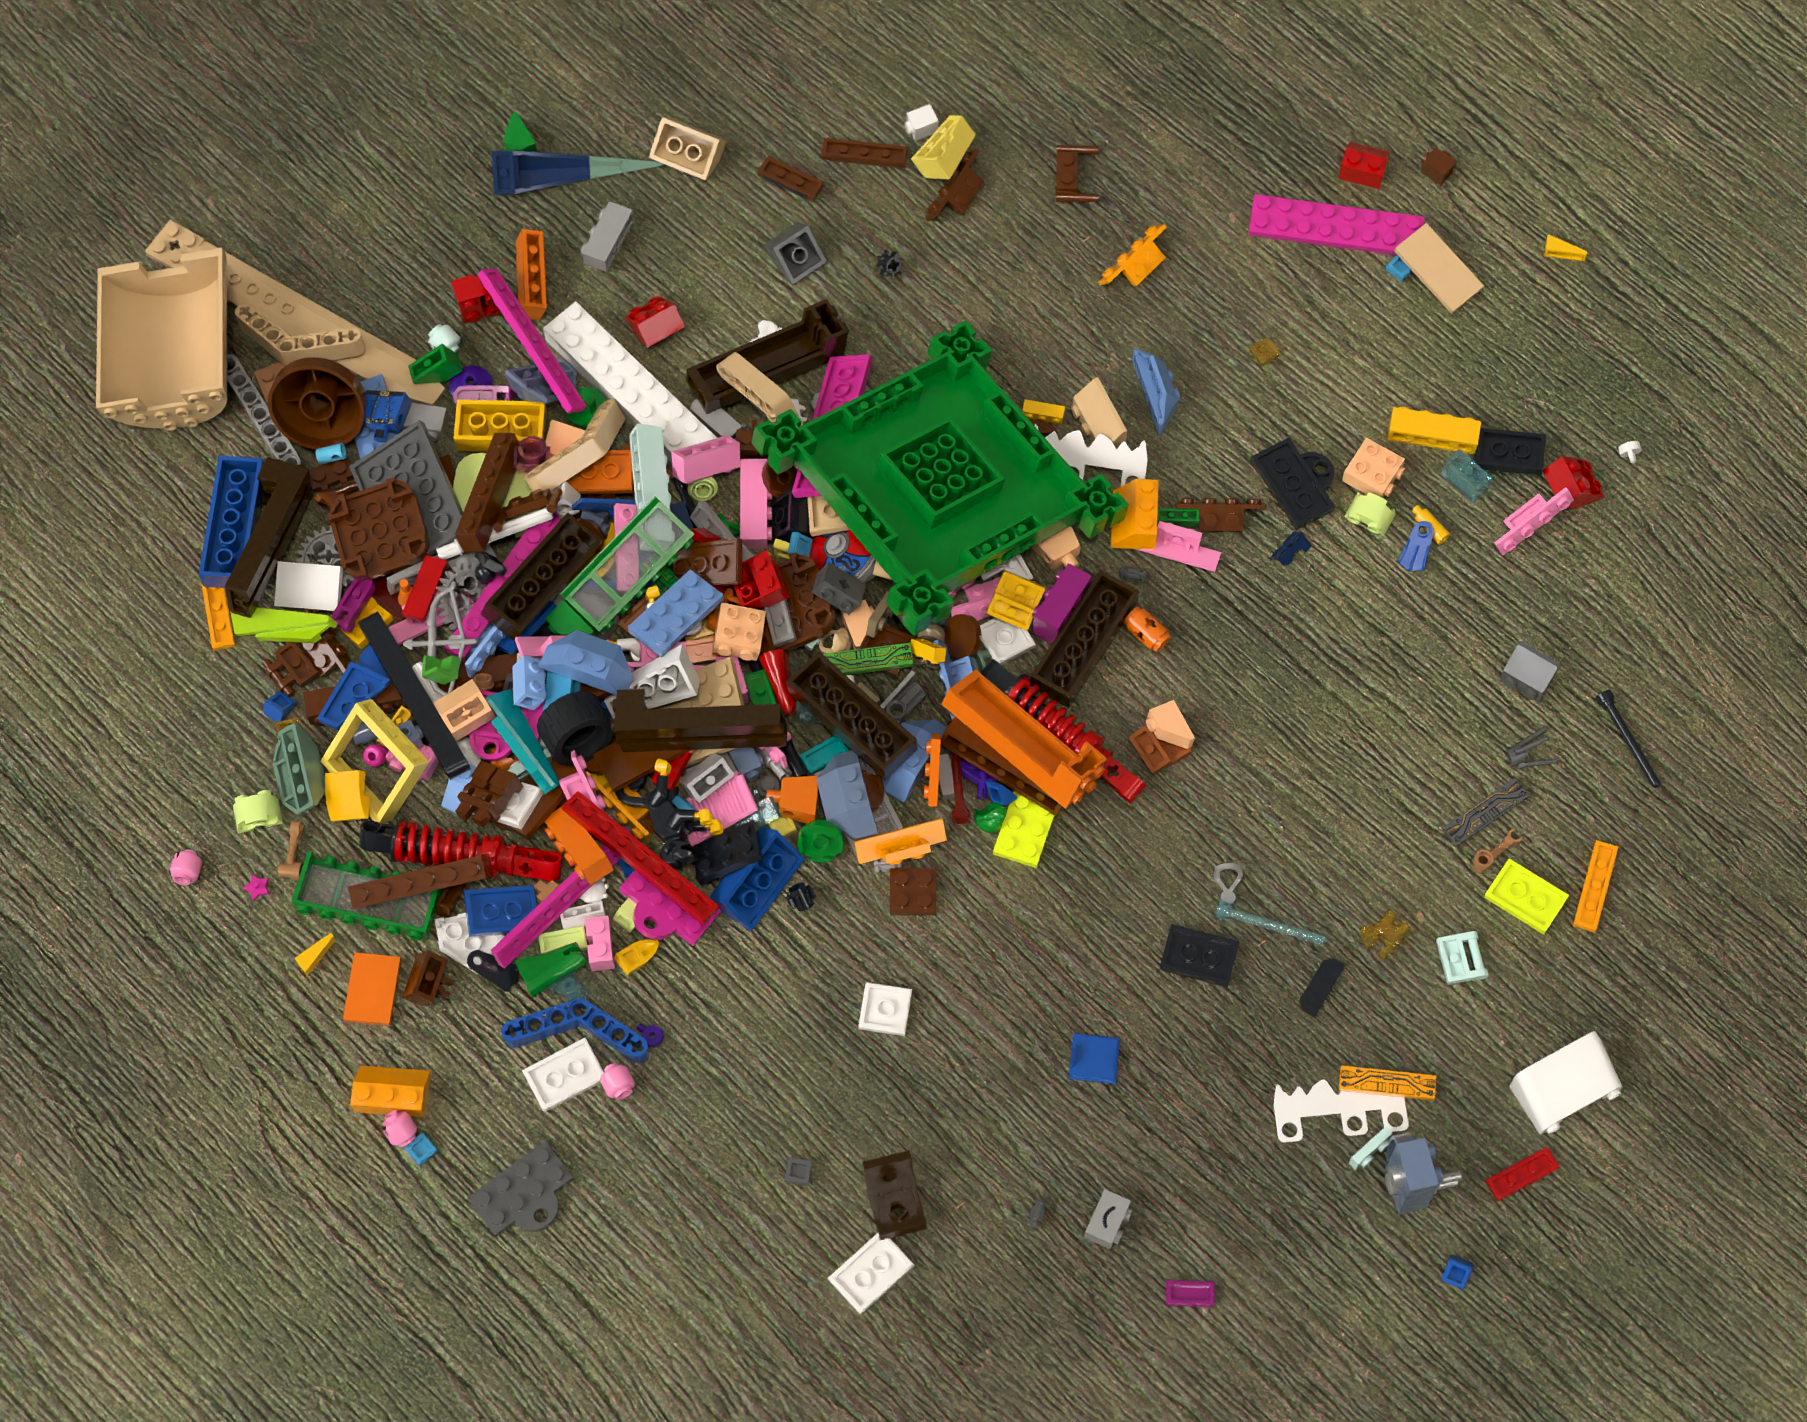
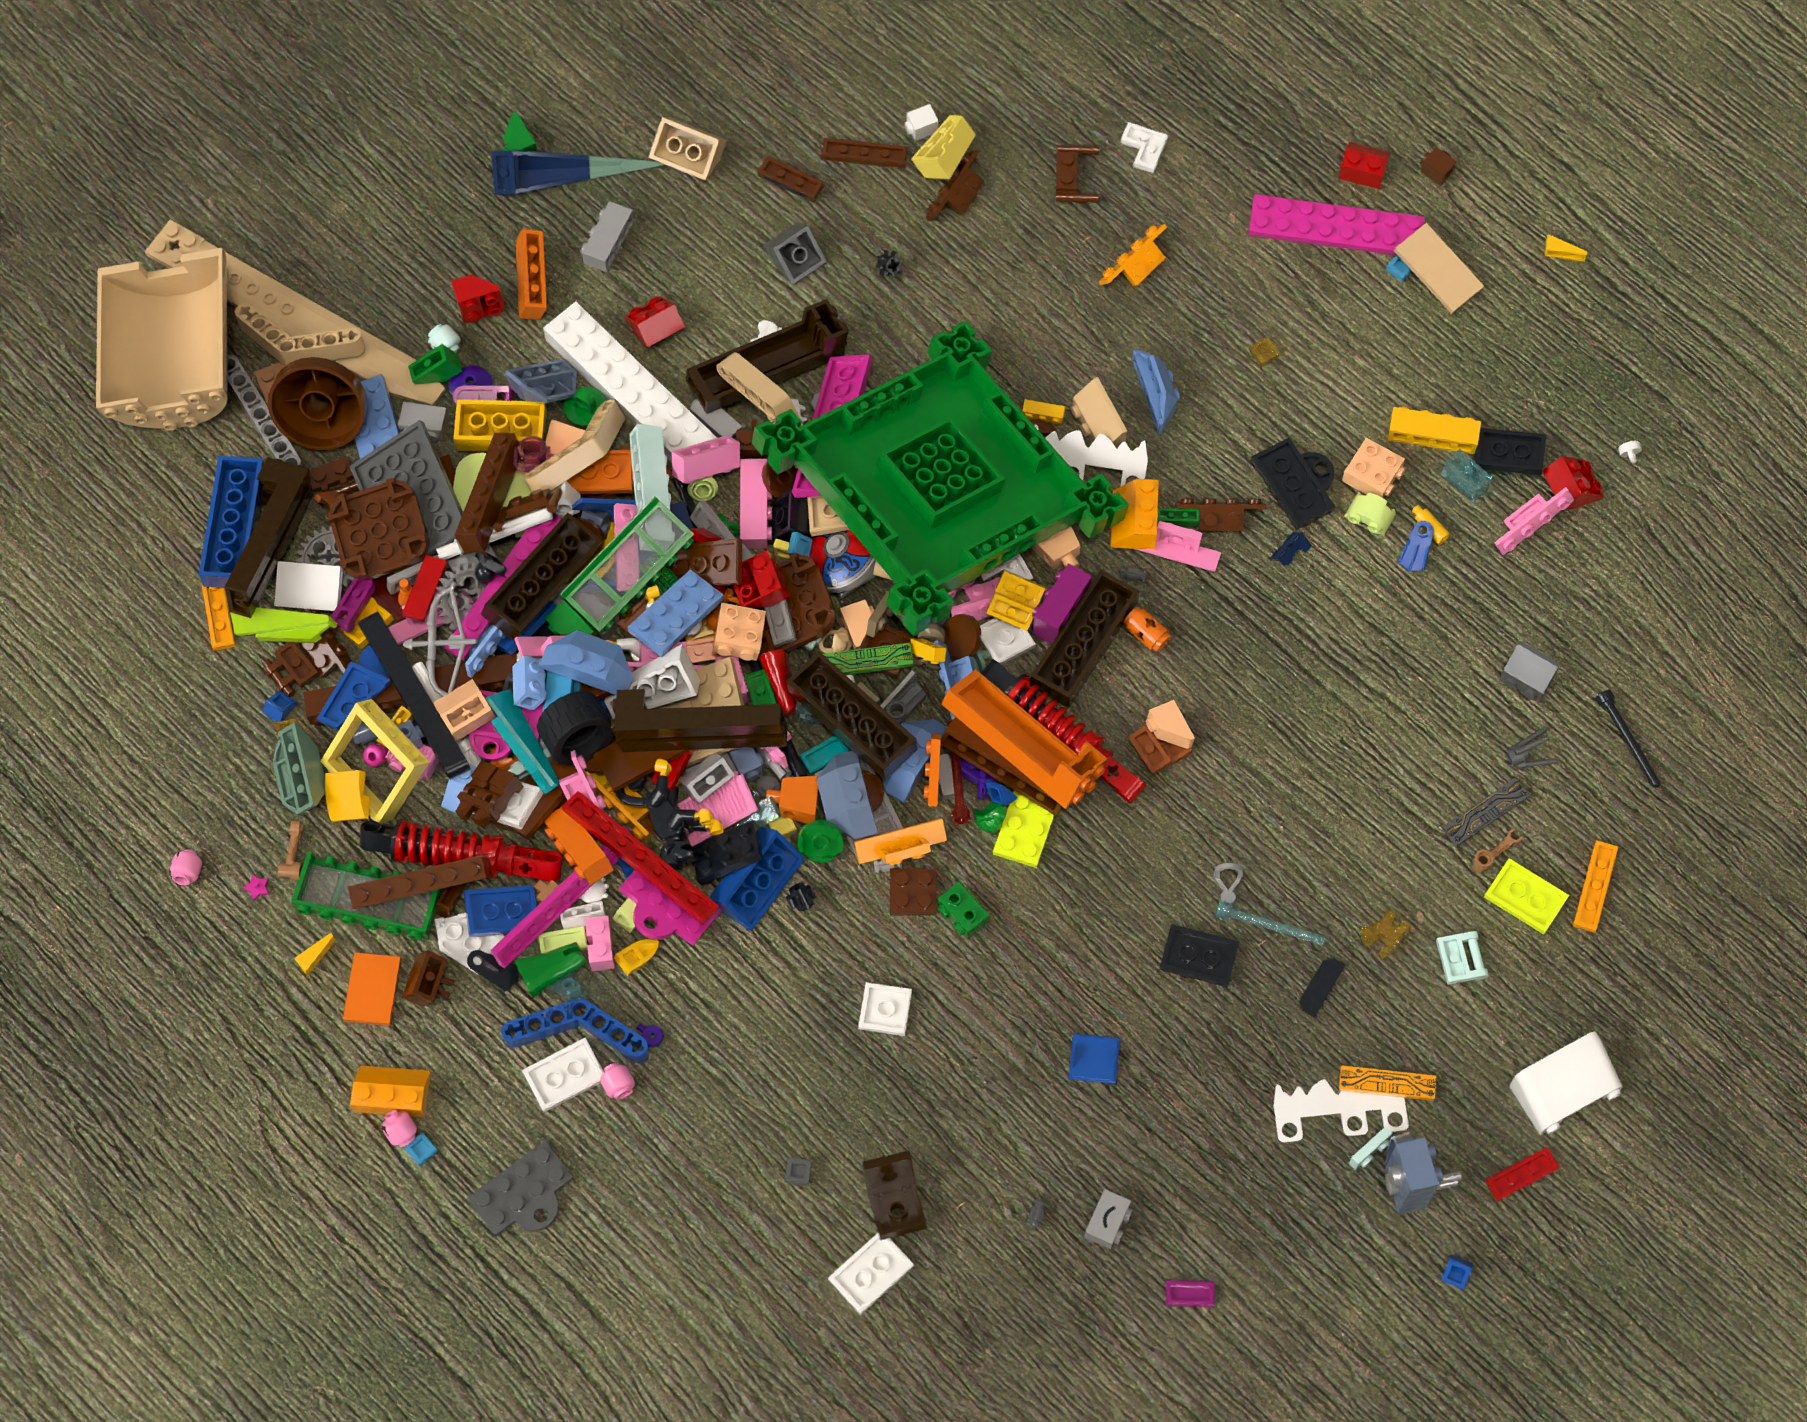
(256, 811): yellowish green cylinder -> none
(331, 453): medium azure piece -> none
(386, 412): blue torso -> none
(439, 670): bright green panel -> none
(484, 681): medium nougat plate -> none
(532, 340): dark pink plate -> none
(682, 803): dark azure tile -> none
(839, 588): dark grey brick -> none
(962, 910): none -> green brick
(1148, 141): none -> white tile

